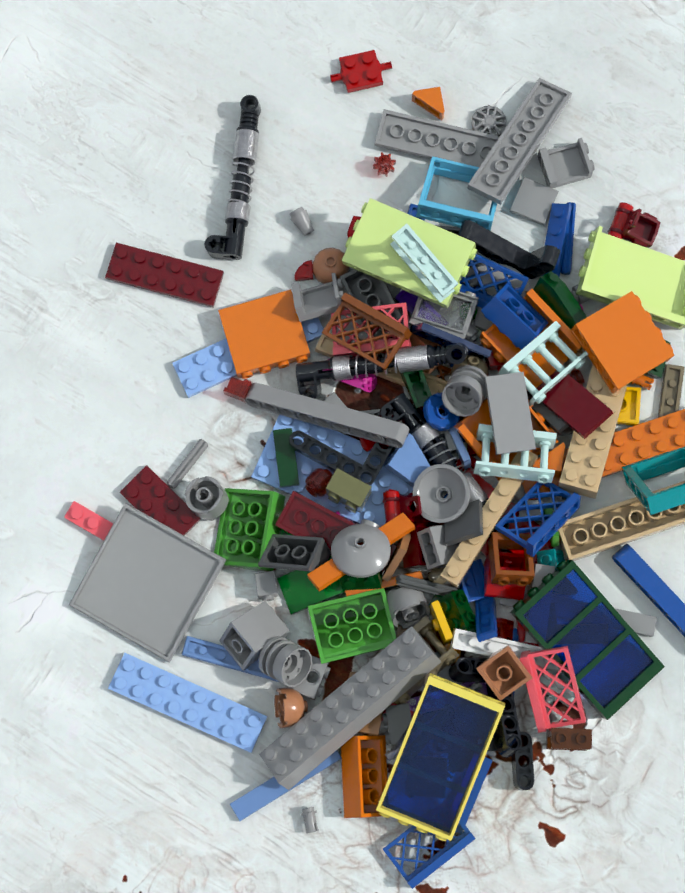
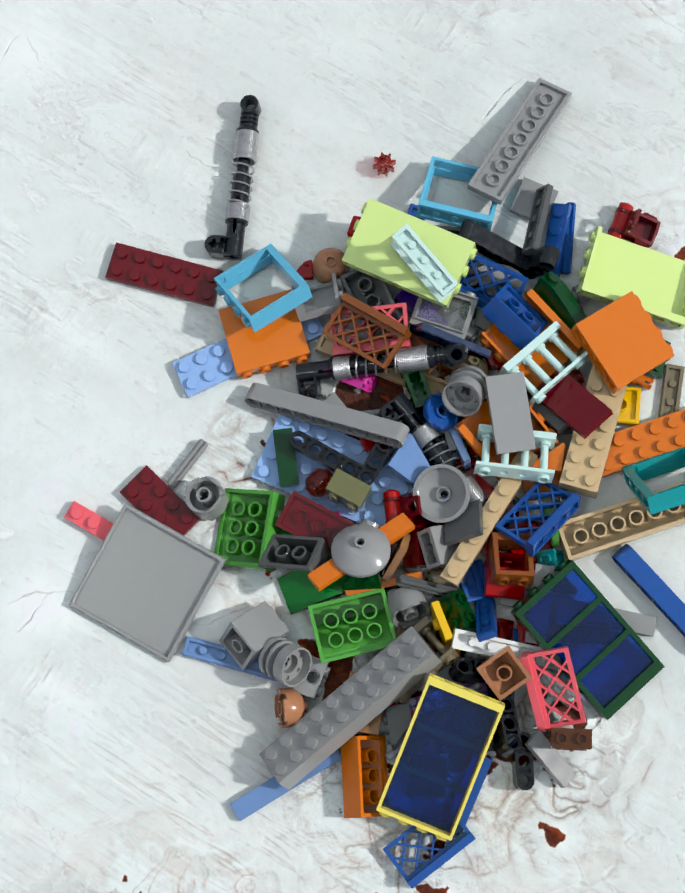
(188, 702): light blue plate -> none
(237, 388): clear red panel -> none
(248, 268): none -> medium azure window
(266, 585): light grey brick -> none
(301, 220): light grey cone -> none
(310, 819): light grey pin -> none
(361, 71): red plate -> none
(430, 100): orange slope -> none
(433, 138): light grey plate -> none
(489, 121): light grey wheel -> none
(537, 220): none -> dark grey tile
(550, 759): none -> light grey tile
(566, 164): light grey panel -> none

